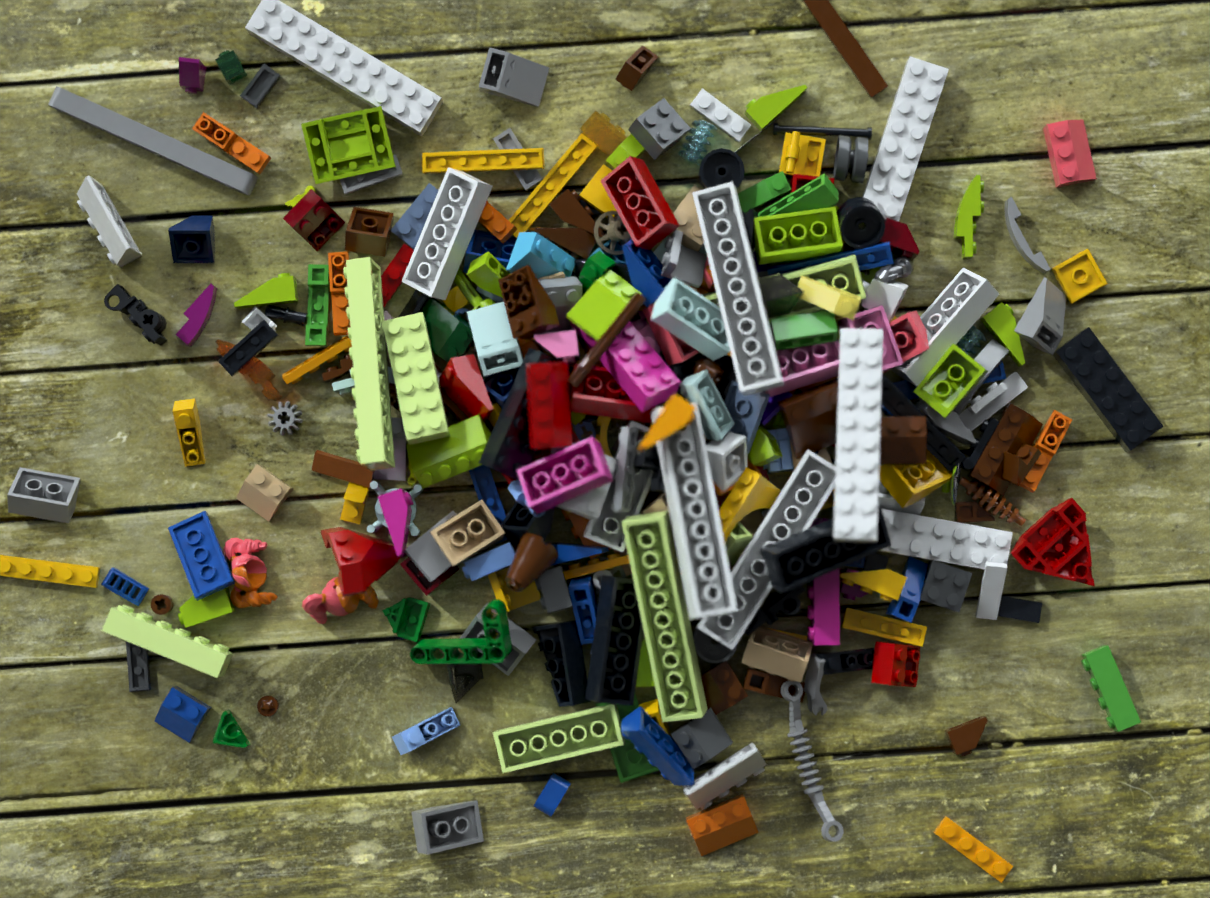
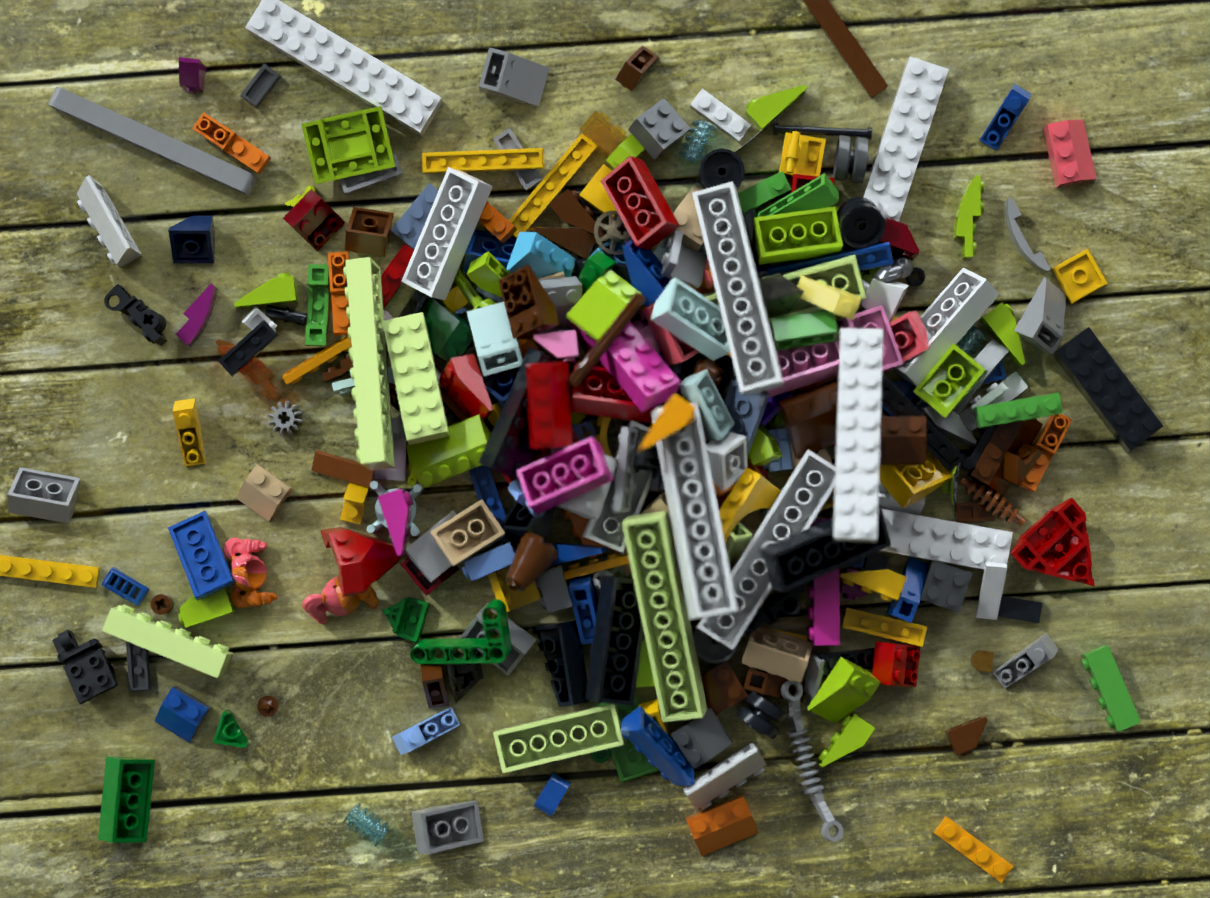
(85, 666): none -> black plate
(126, 799): none -> green slope
(230, 66): clear green brick -> none
(366, 823): none -> clear light blue piece
(434, 685): none -> reddish brown slope
(601, 755): none -> green tile
(762, 715): none -> black wheel
(843, 691): none -> lime slope
(851, 737): none -> lime slope
(921, 274): none -> black bush
(982, 660): none -> pearl gold tile
(1005, 117): none -> blue slope
(1018, 410): none -> bright green brick
(1026, 660): none -> light grey slope

